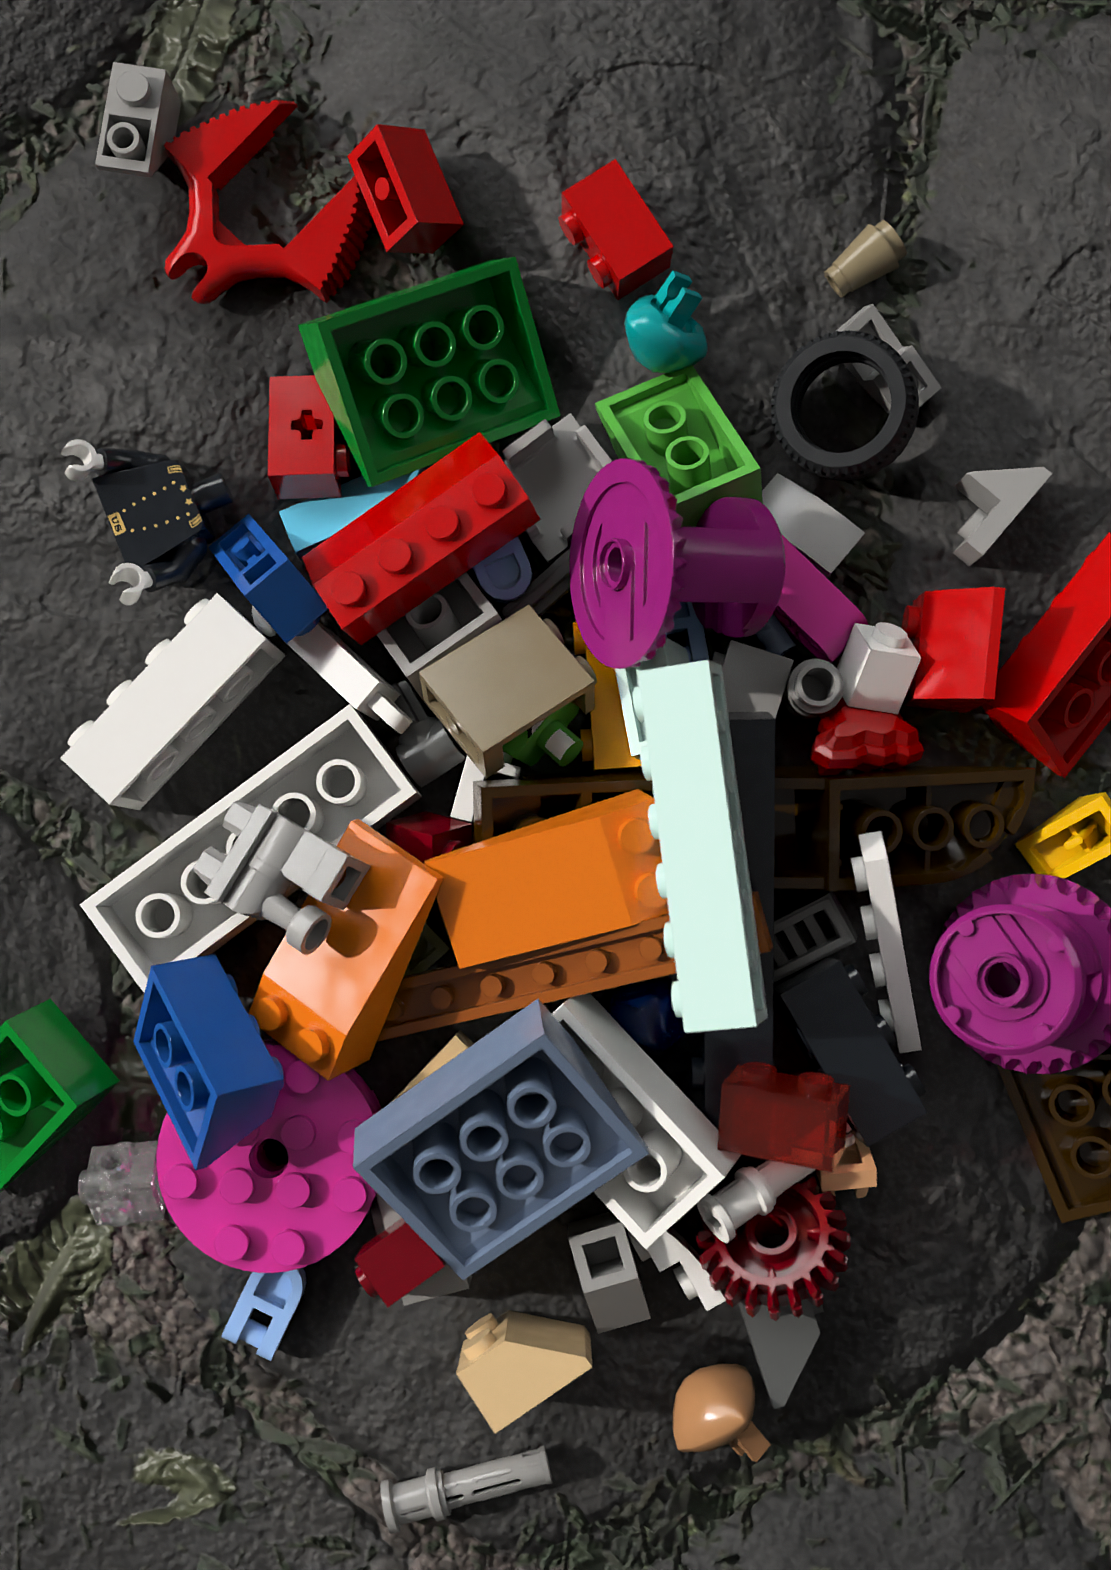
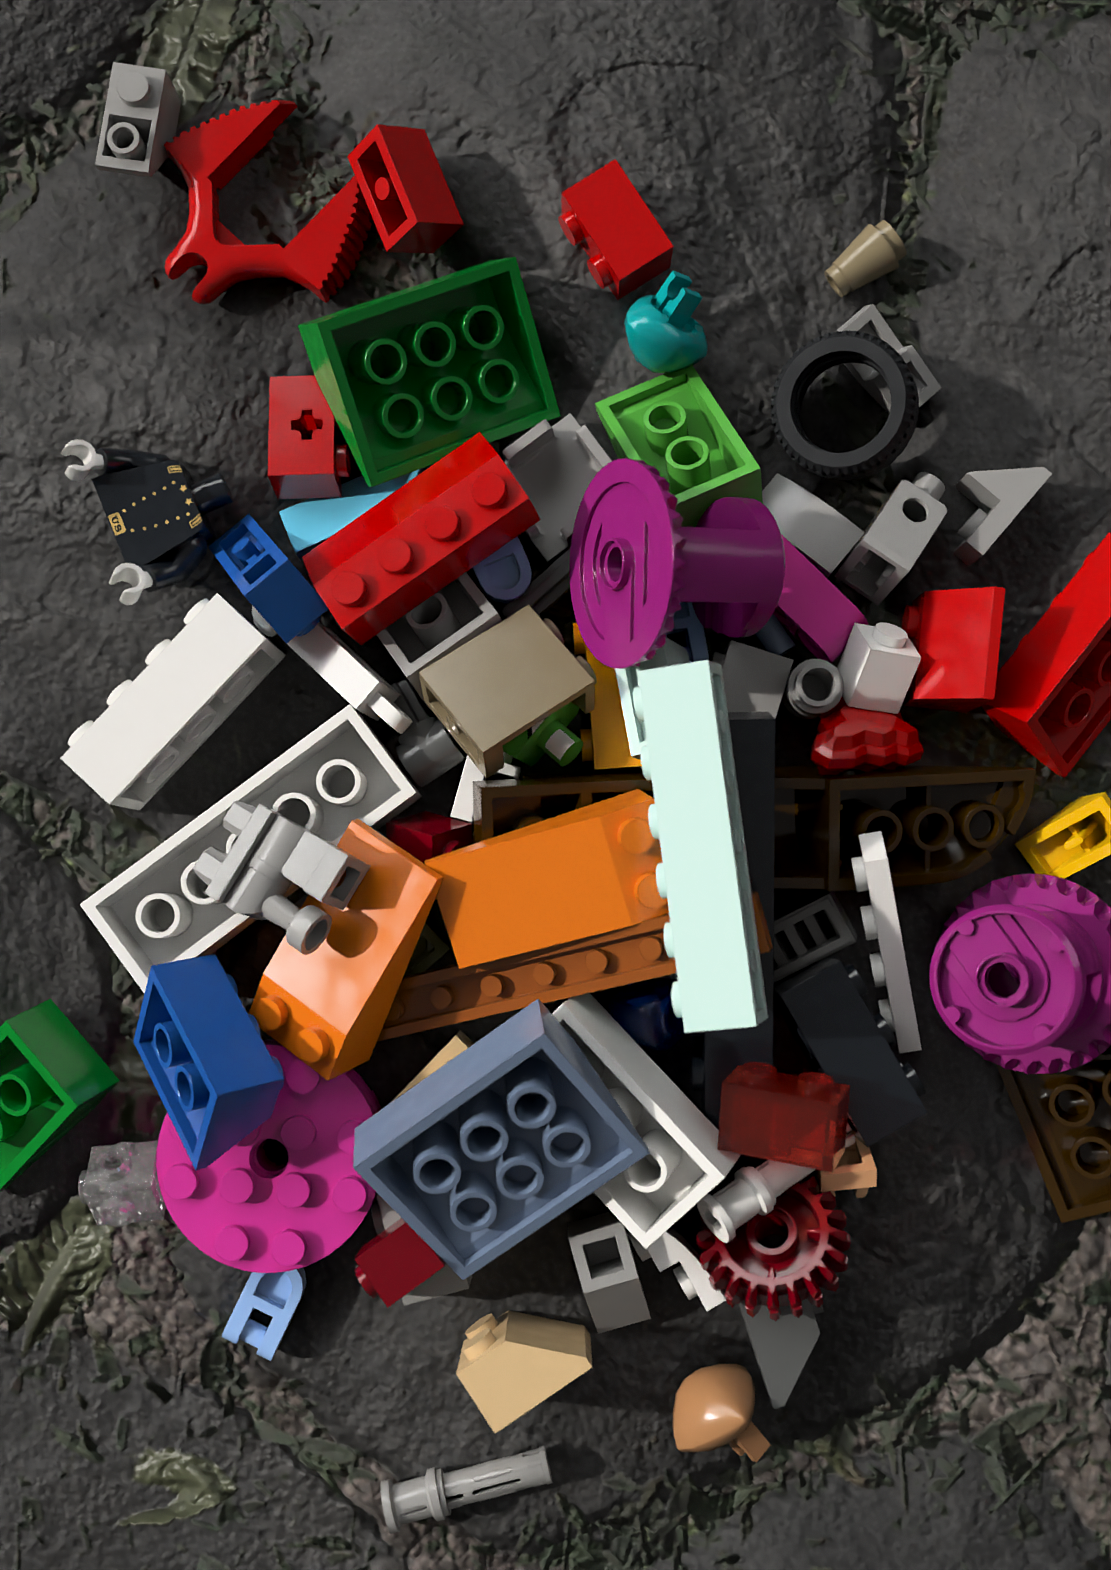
(894, 538): none -> light grey torso

